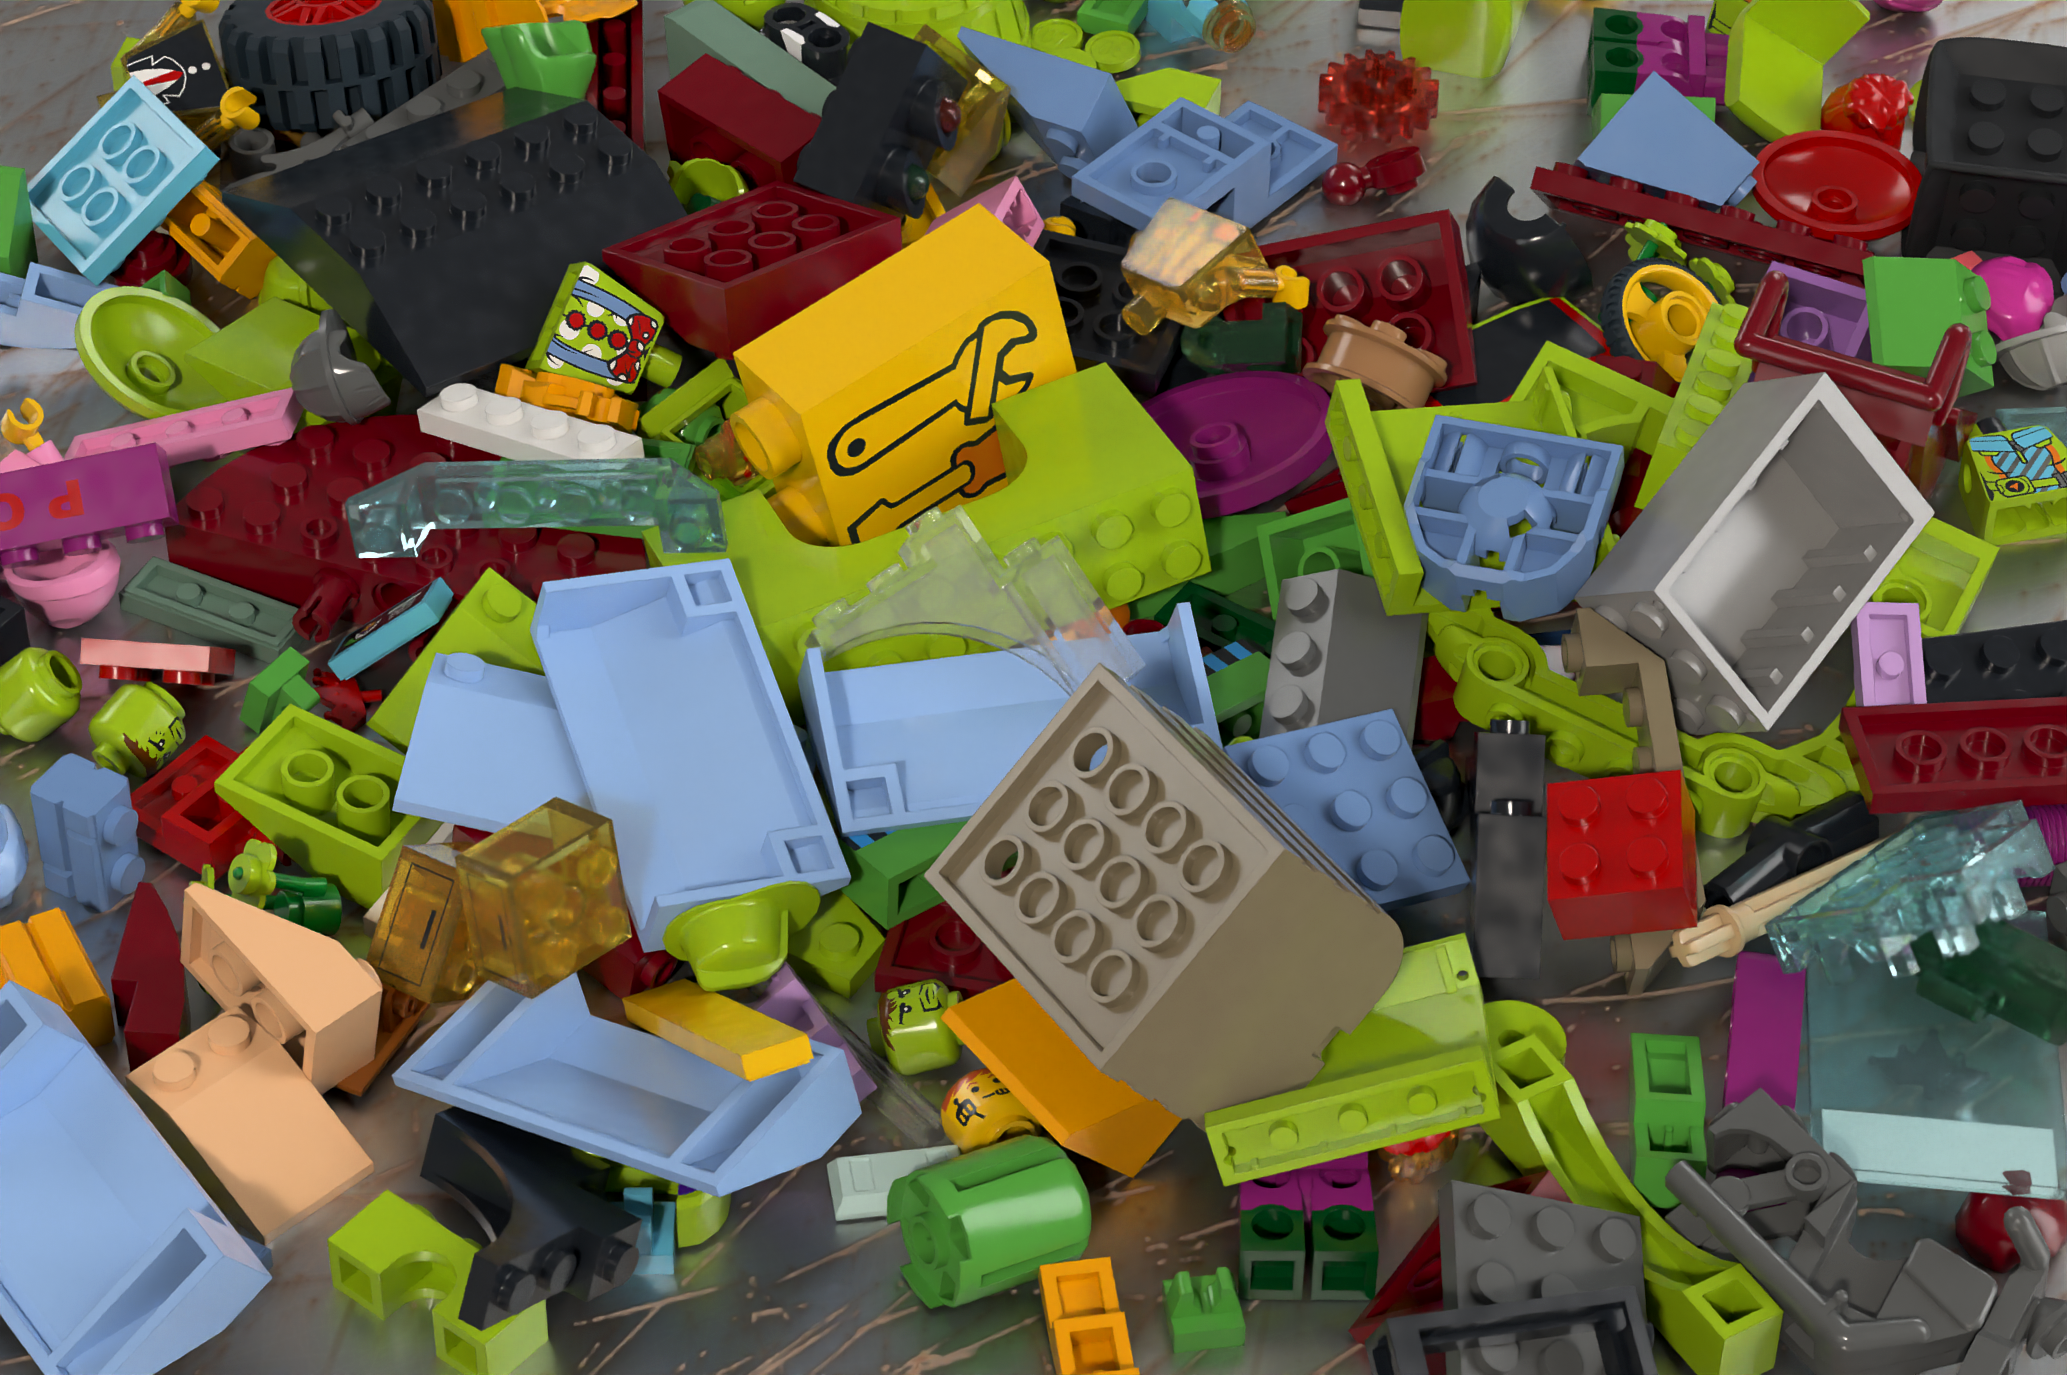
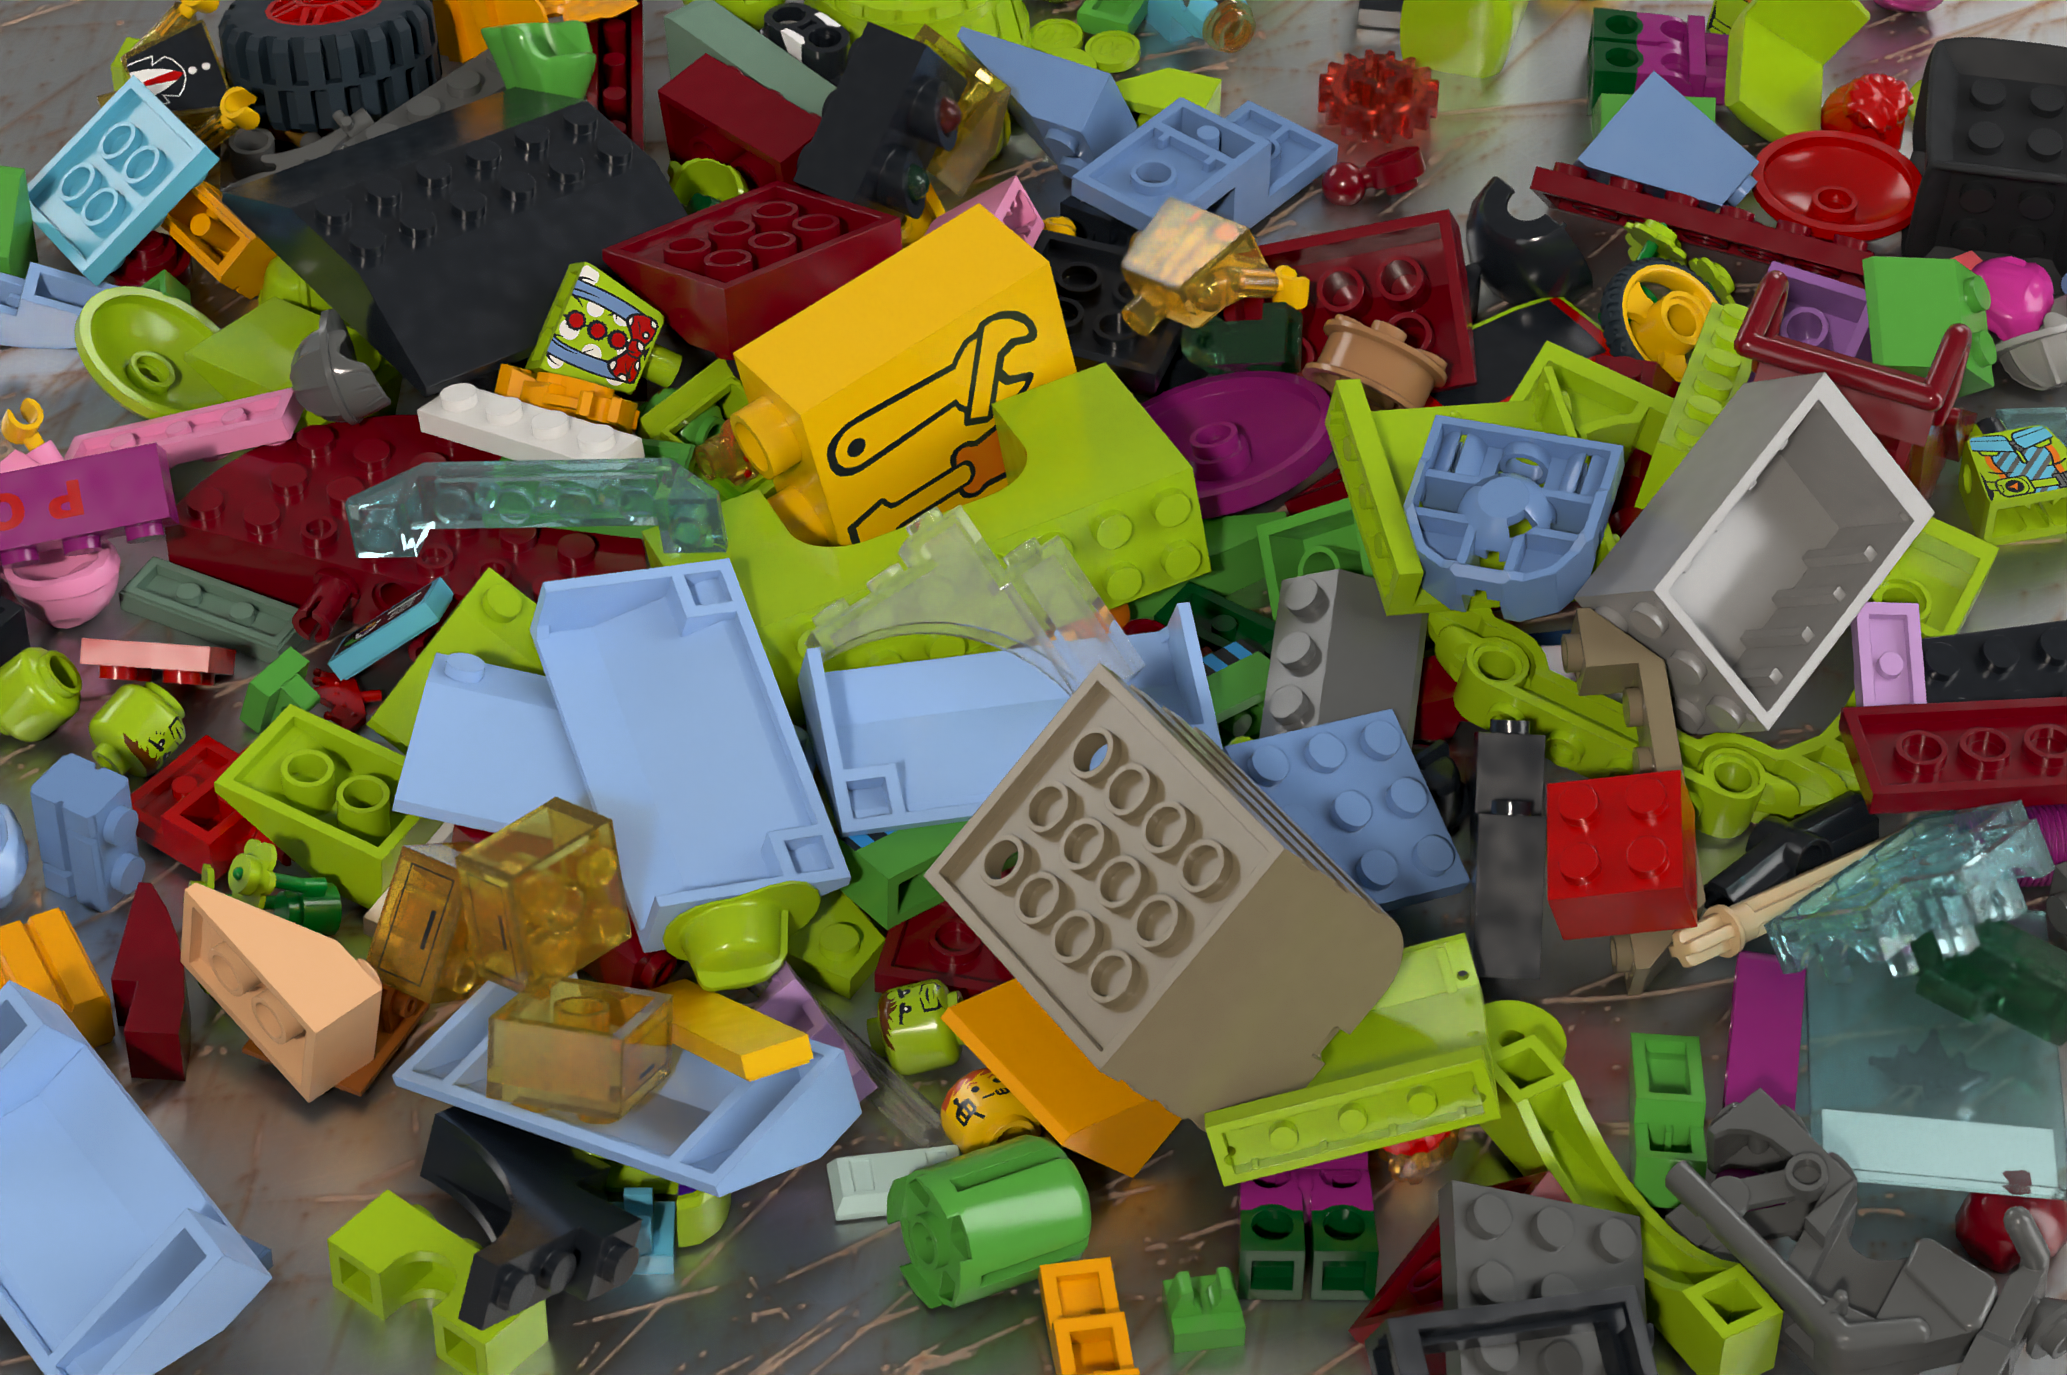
(249, 1125): light nougat slope -> none
(579, 1047): none -> clear yellow brick

